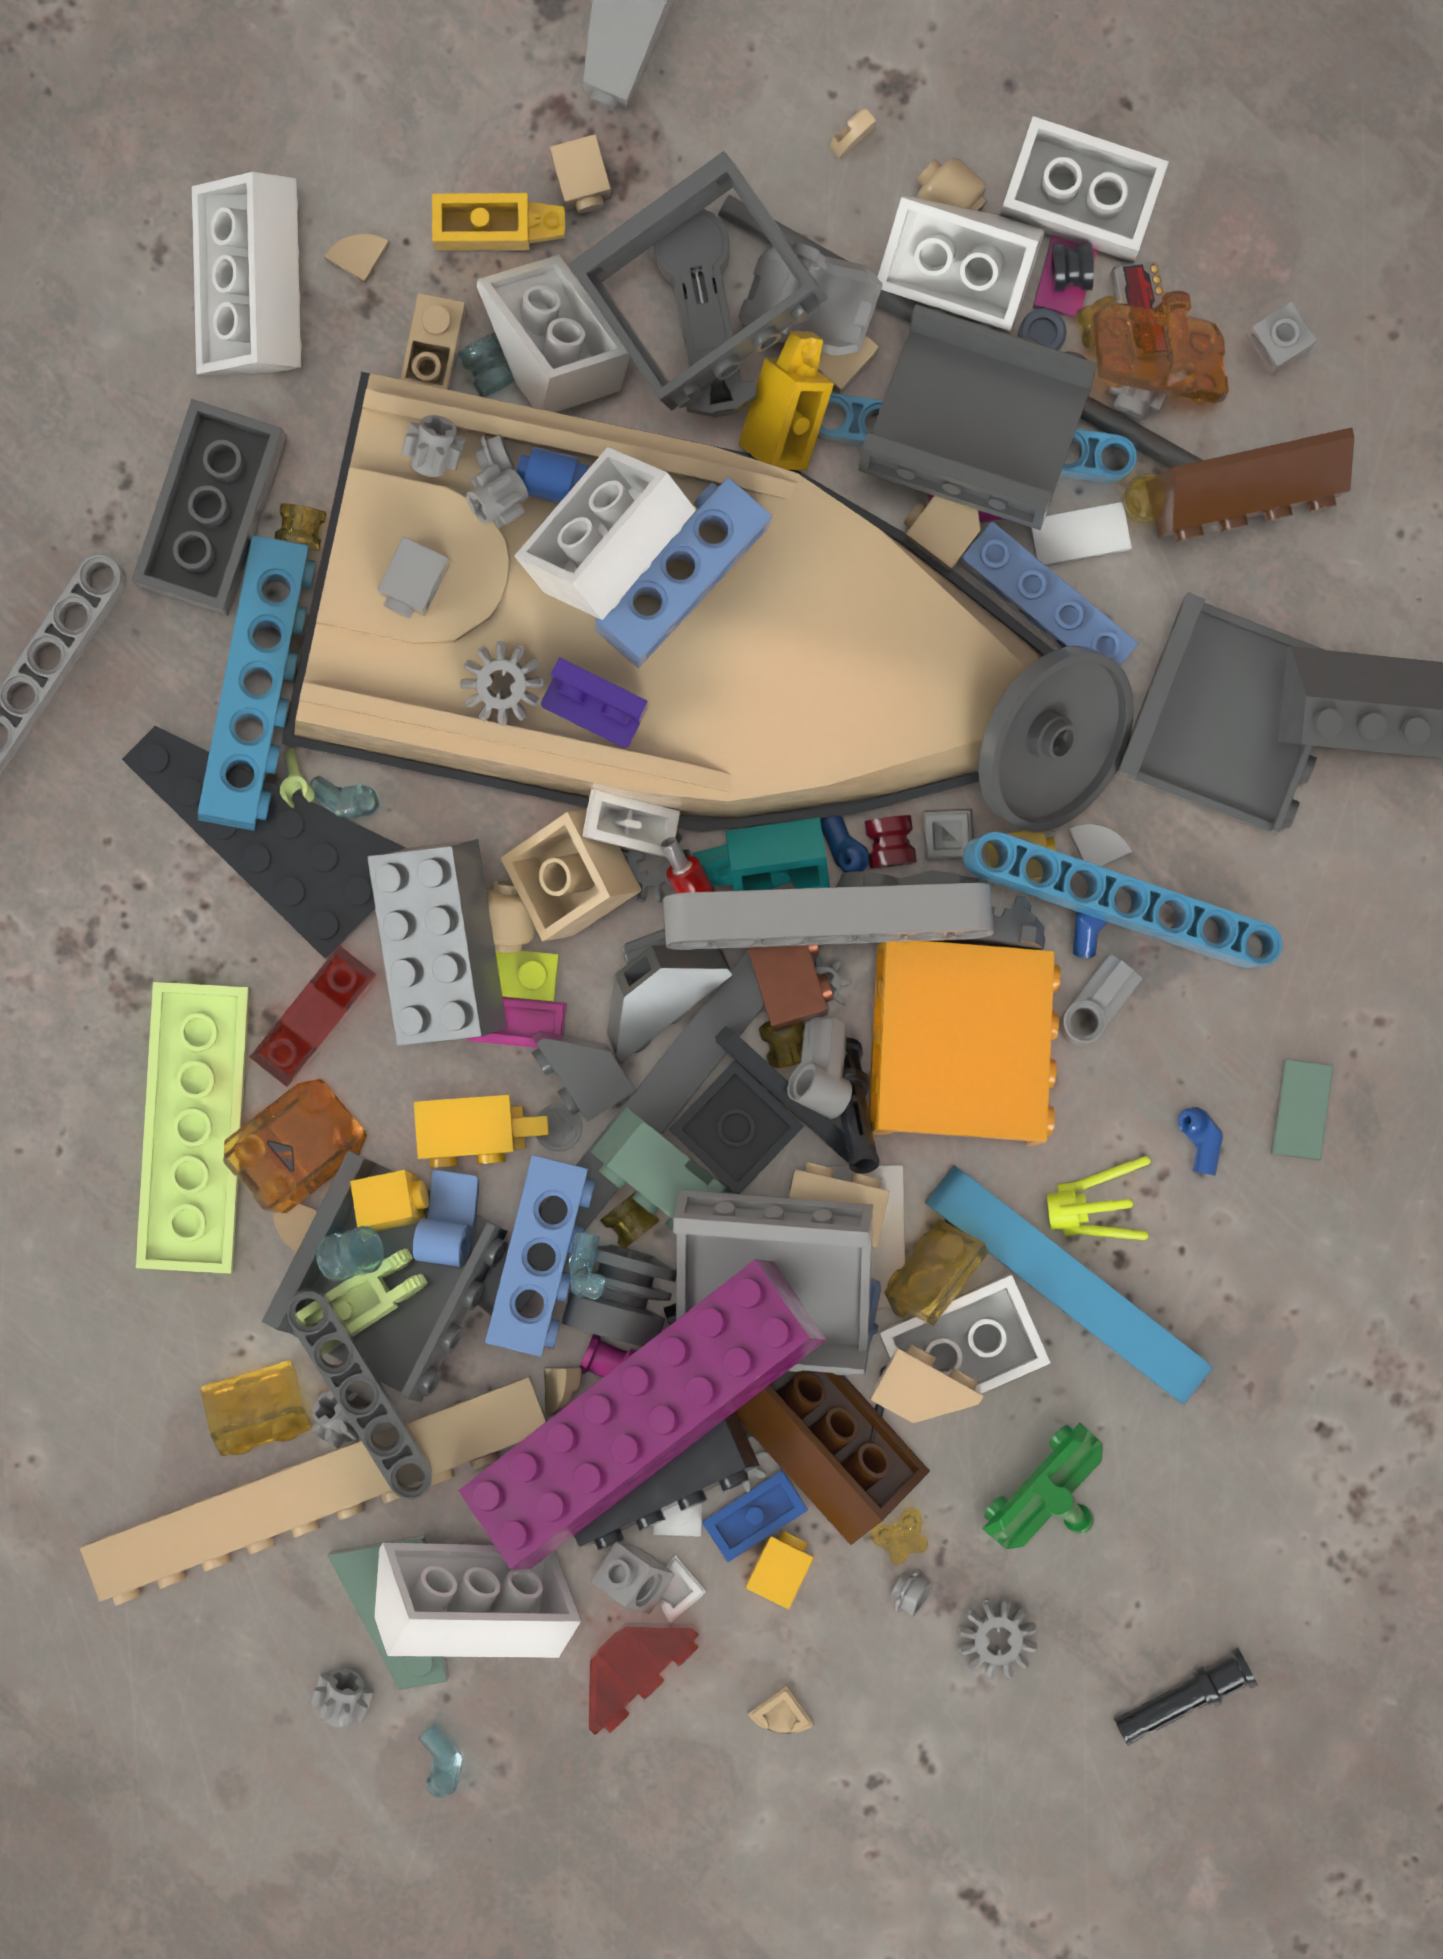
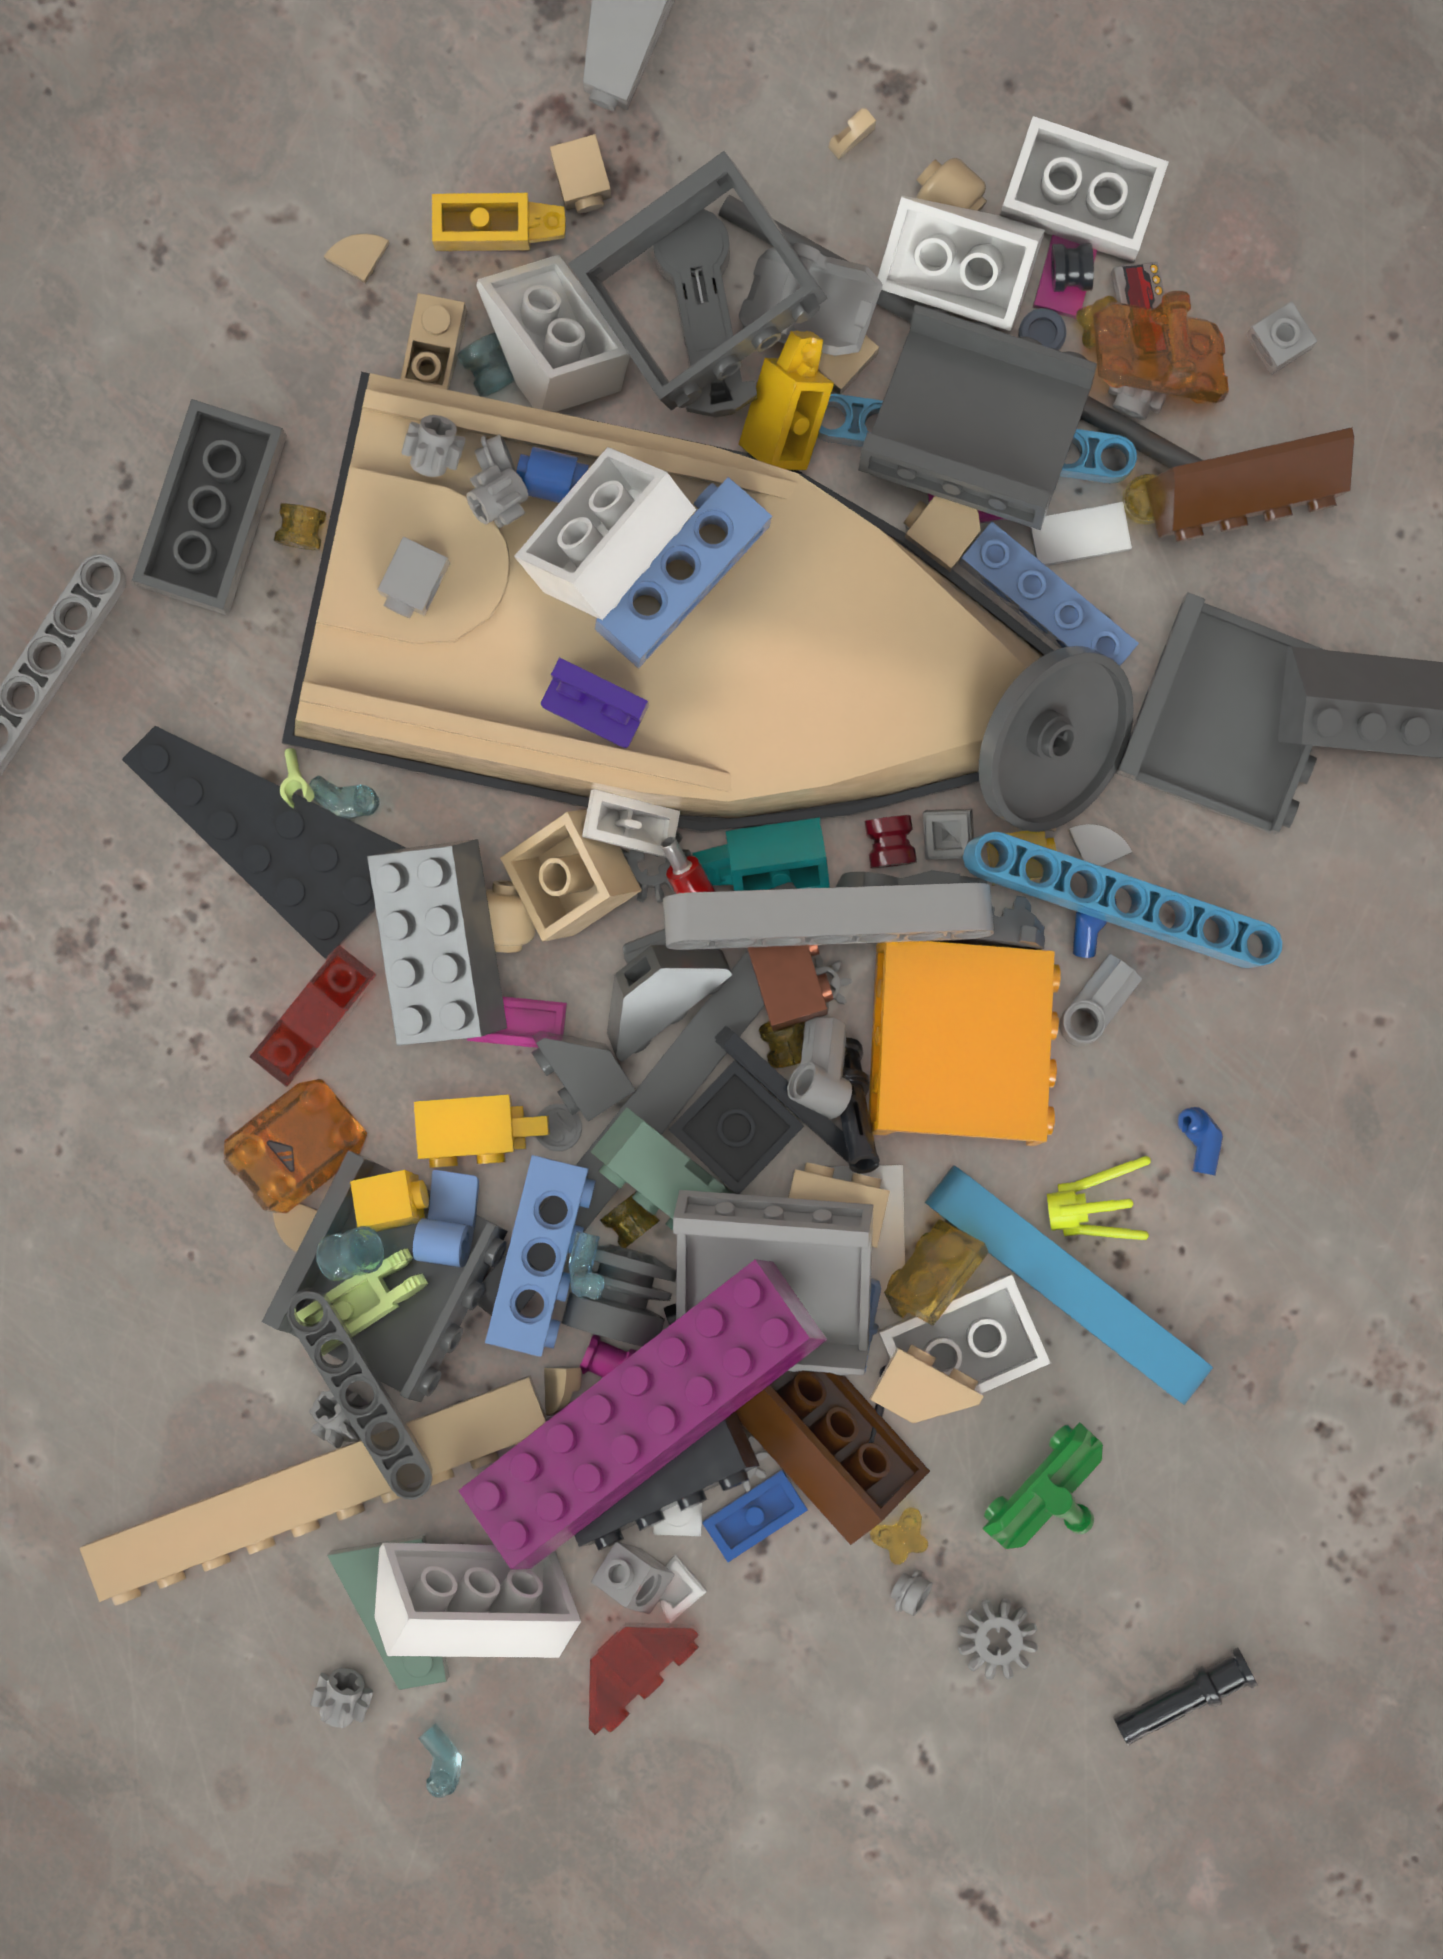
(189, 1113): yellowish green plate -> none
(246, 275): white slope -> none
(255, 1409): clear yellow bracket -> none
(267, 562): dark azure brick -> none
(486, 678): light grey gear -> none
(528, 974): neon yellow plate -> none
(780, 1568): yellow brick -> none
(781, 1713): tan tile -> none
(846, 851): blue arm -> none
(1302, 1109): sand green tile -> none

